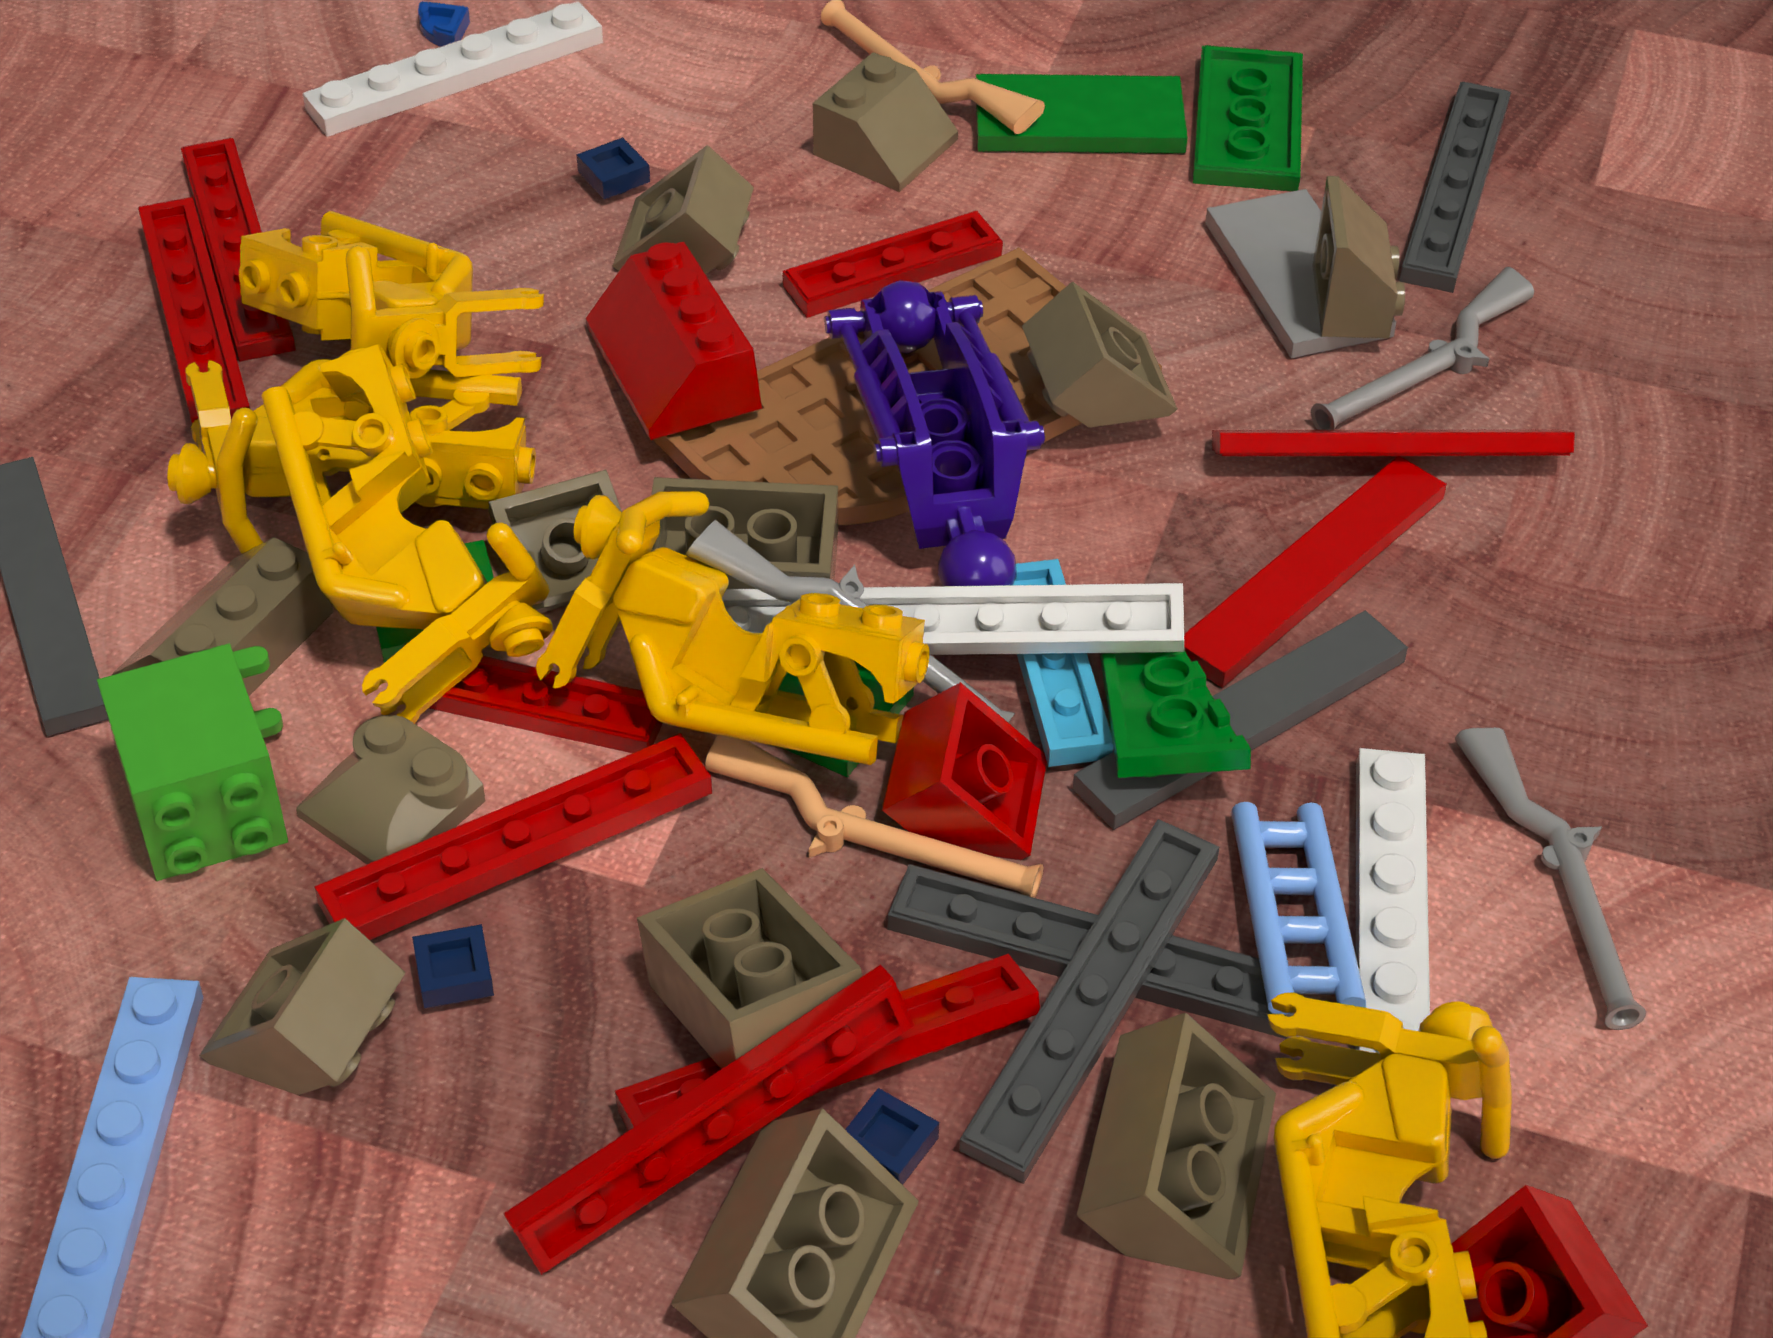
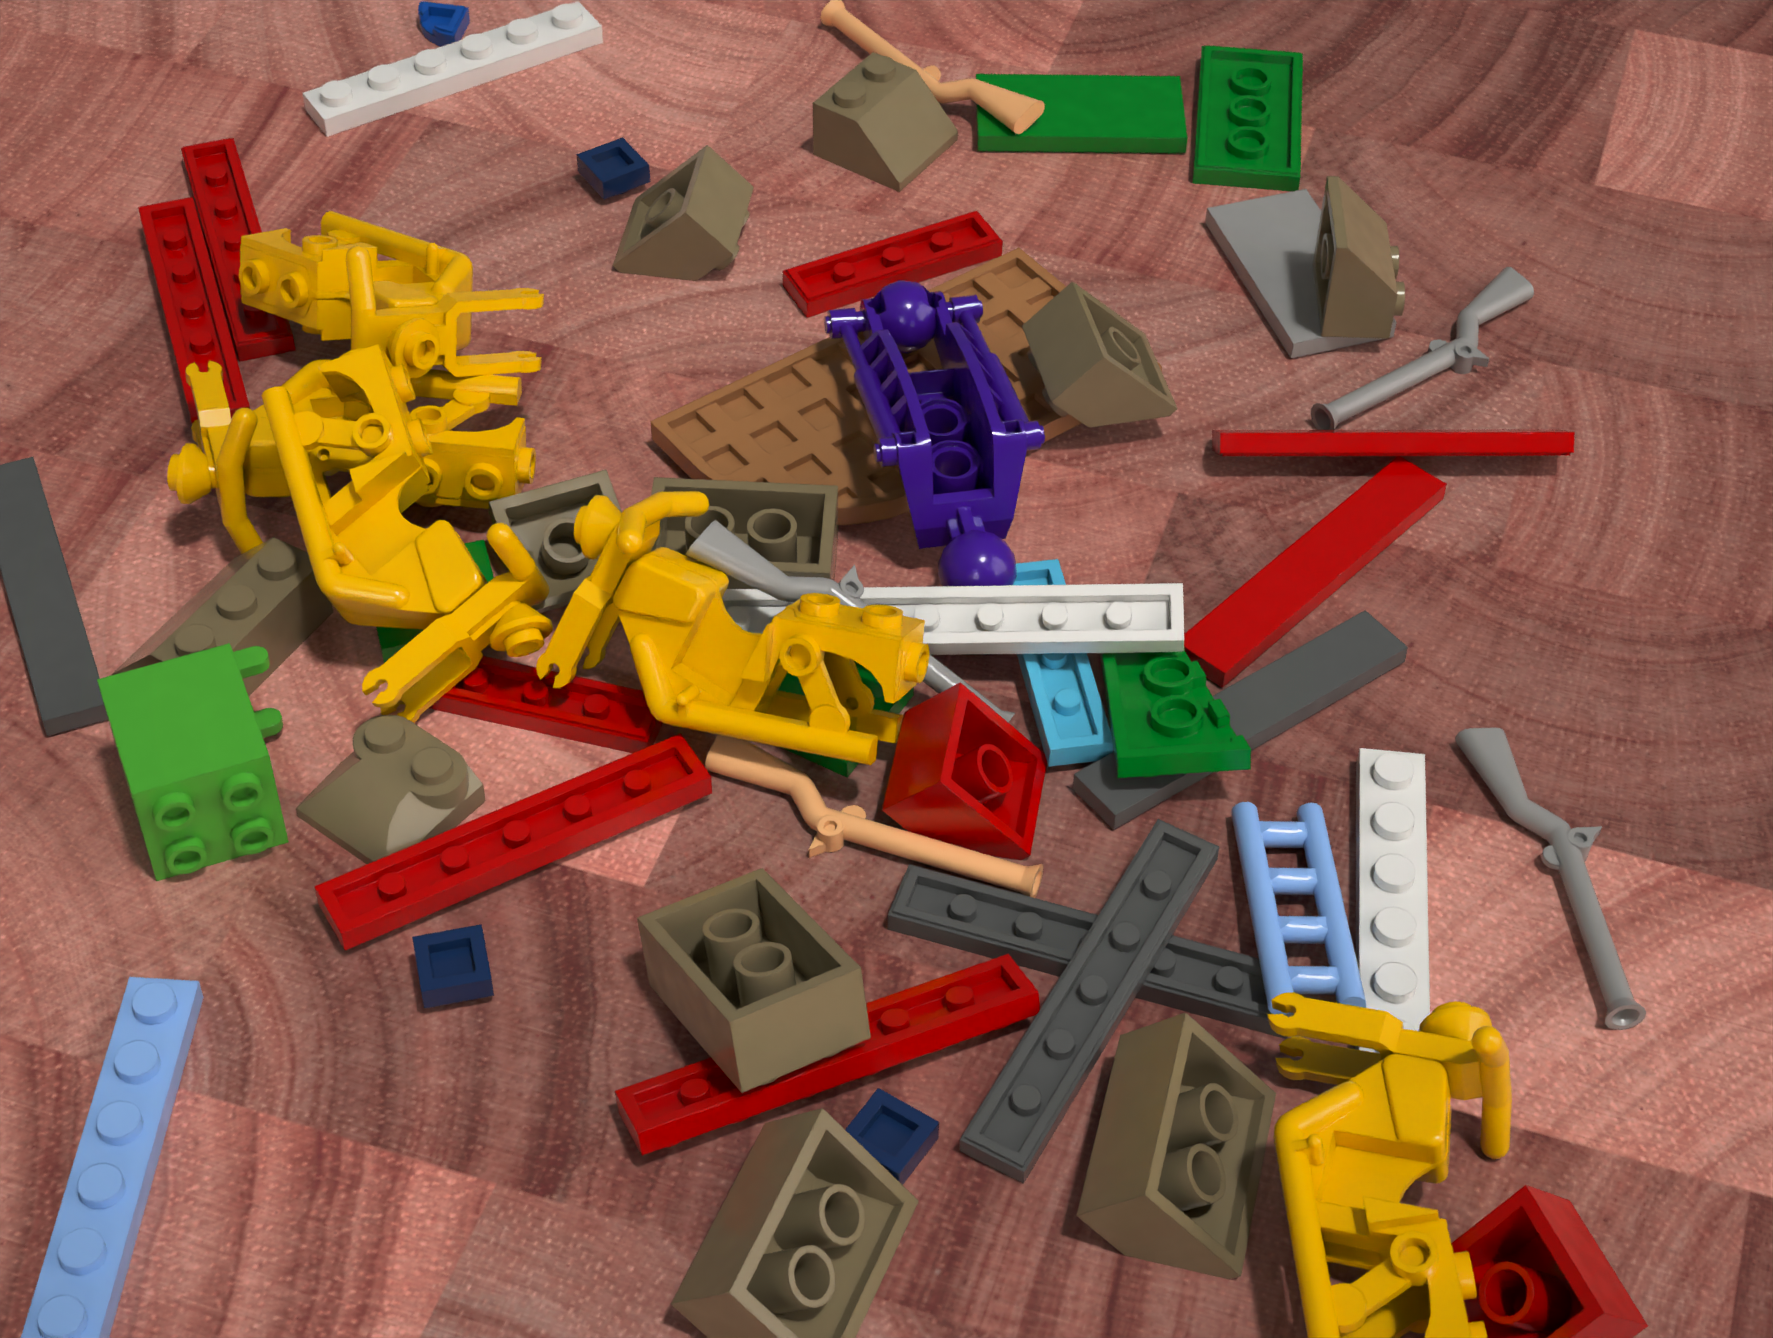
(307, 1011): dark tan slope -> none
(673, 343): red slope -> none
(709, 1119): red tile -> none
(1455, 187): dark grey tile -> none

